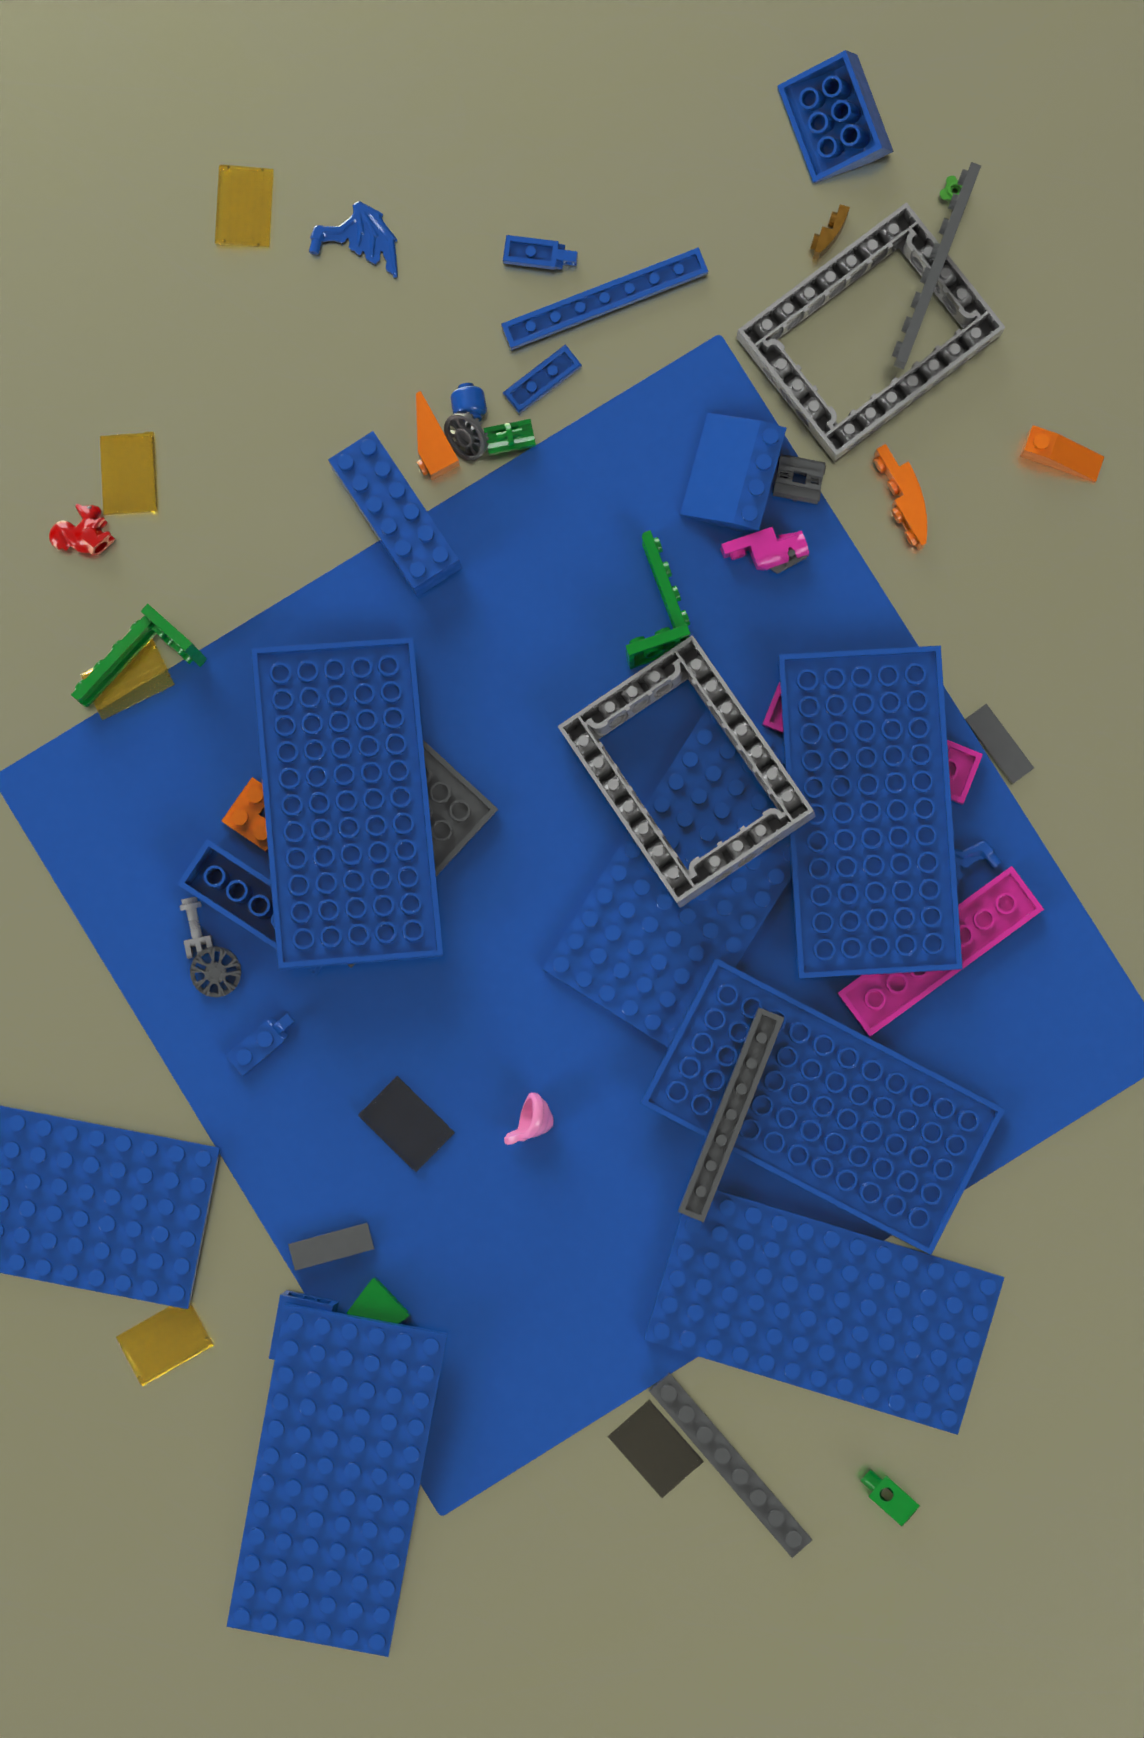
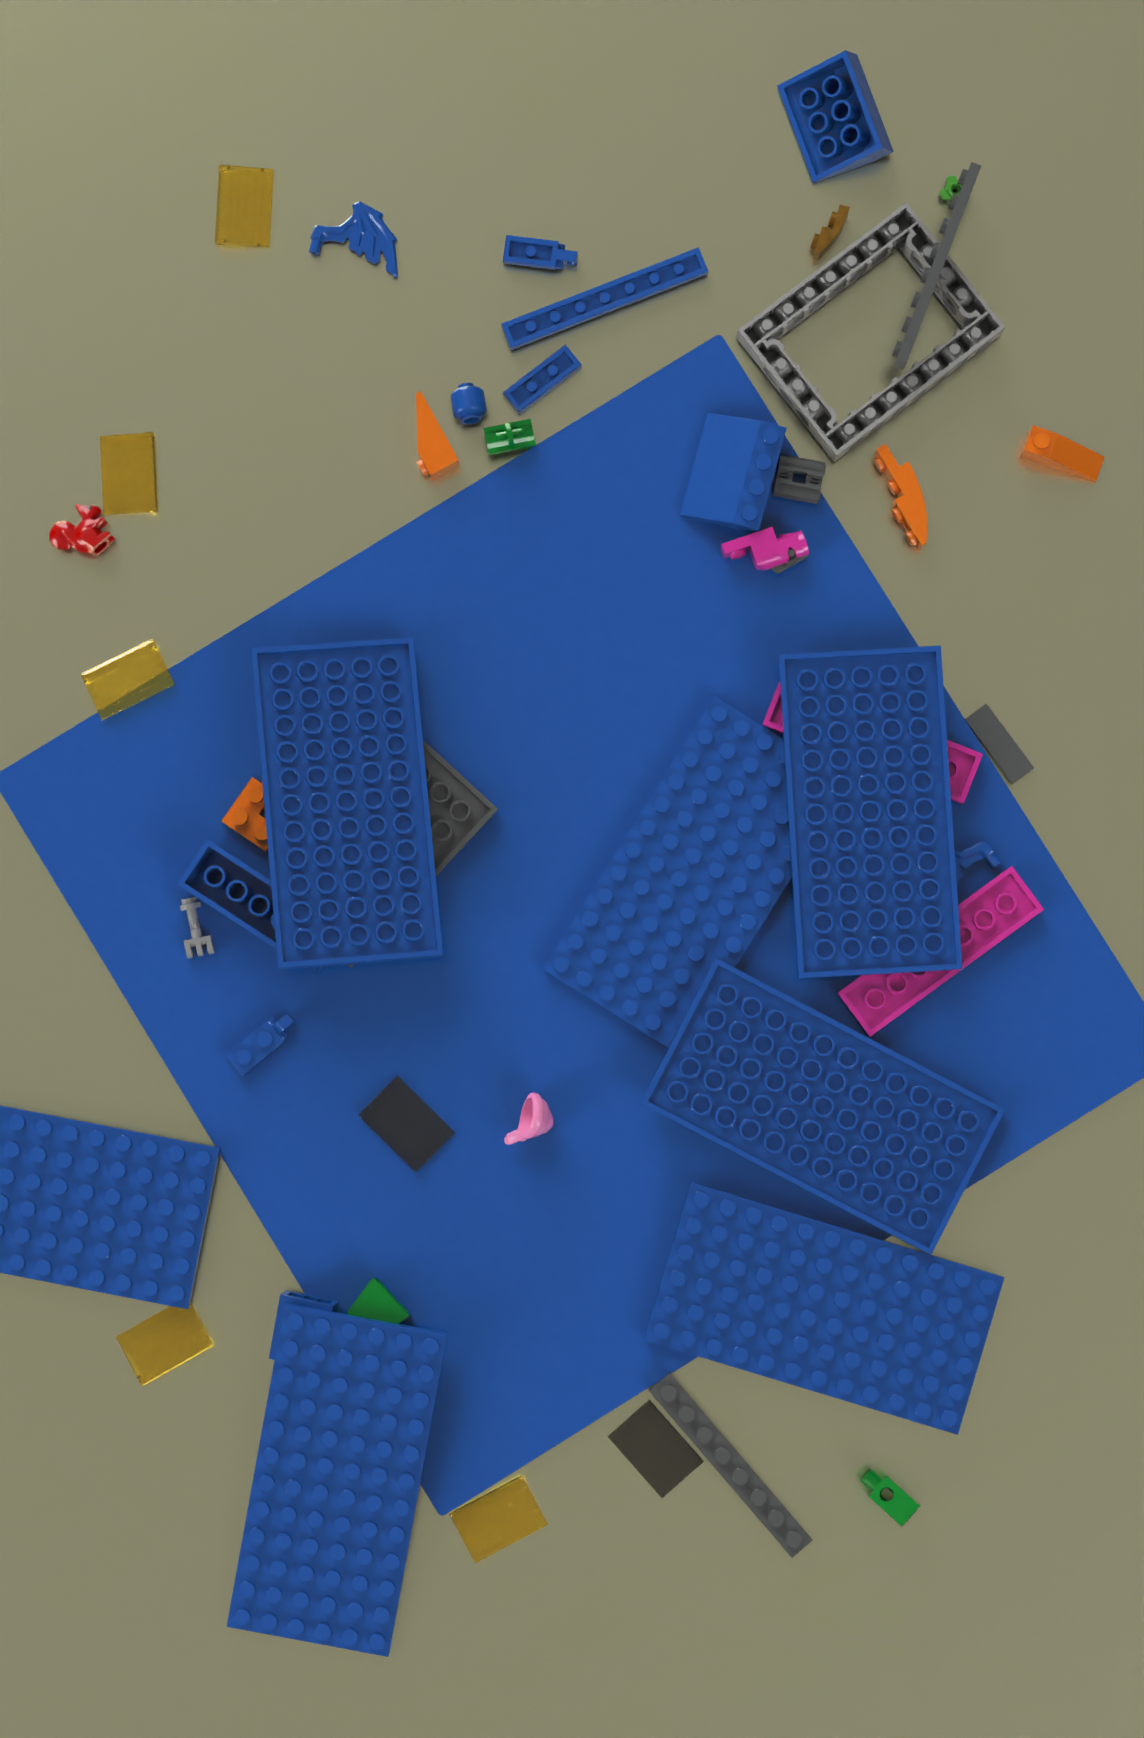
(126, 649): green bracket -> none
(215, 971): dark grey wheel -> none
(331, 1246): dark grey tile -> none
(395, 513): blue brick -> none
(466, 436): dark grey wheel -> none
(498, 1518): none -> clear yellow piece
(635, 694): light grey brick -> none
(646, 650): green bracket -> none
(730, 1114): dark grey plate -> none

